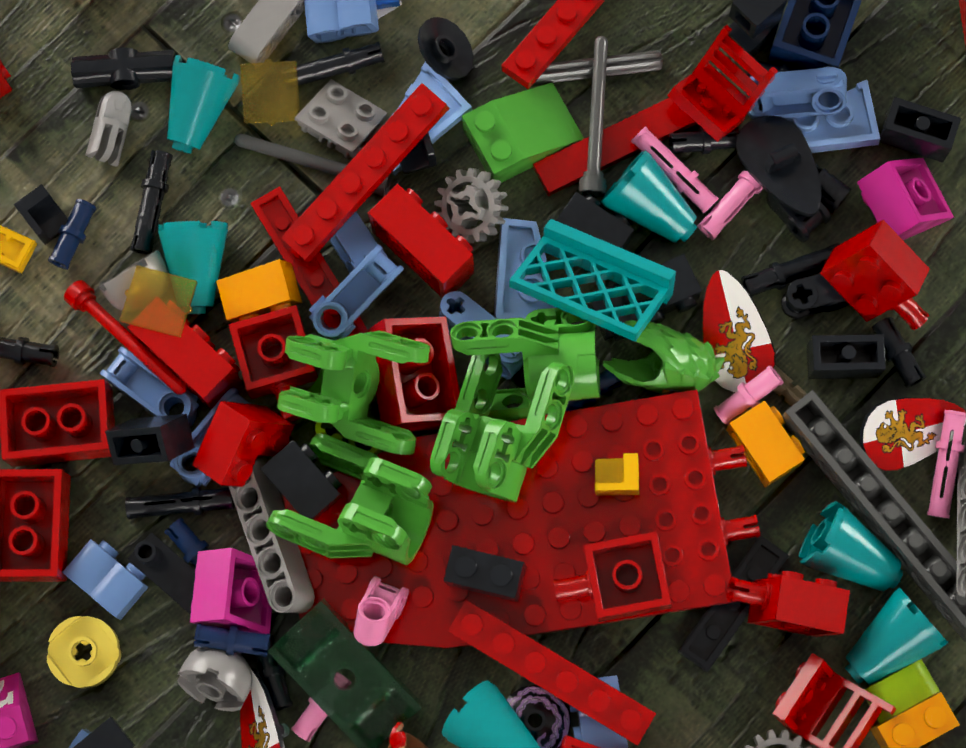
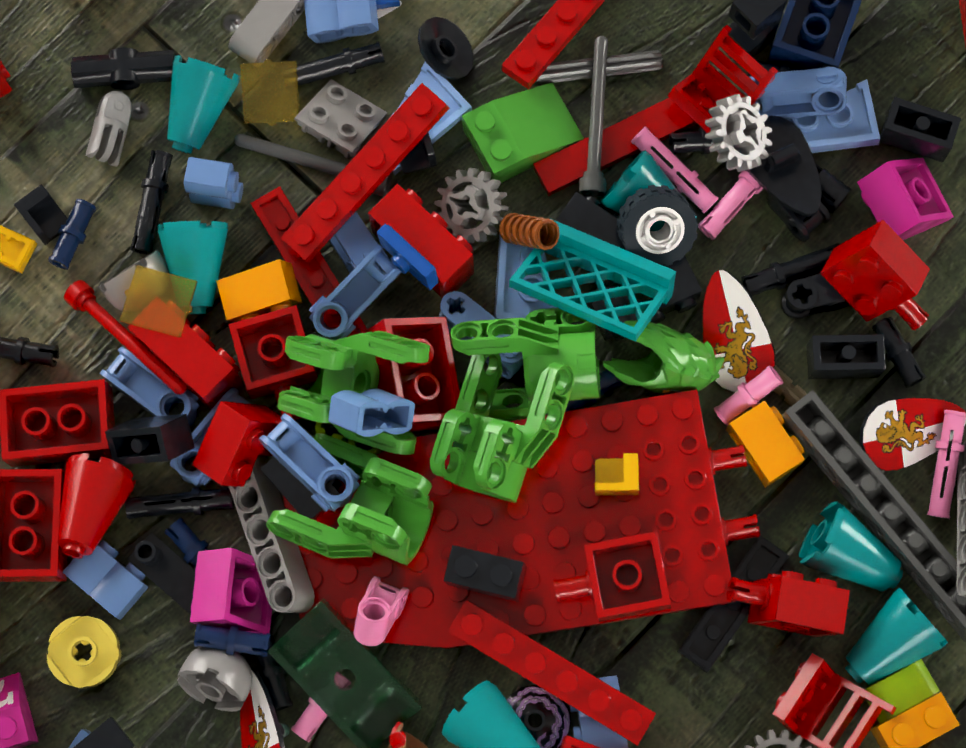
(90, 502): none -> red cone
(212, 183): none -> medium blue brick
(310, 463): none -> medium blue piece
(371, 412): none -> medium blue brick
(406, 257): none -> blue plate
(529, 231): none -> dark orange piece
(654, 205): none -> black wheel
(738, 133): none -> light grey gear

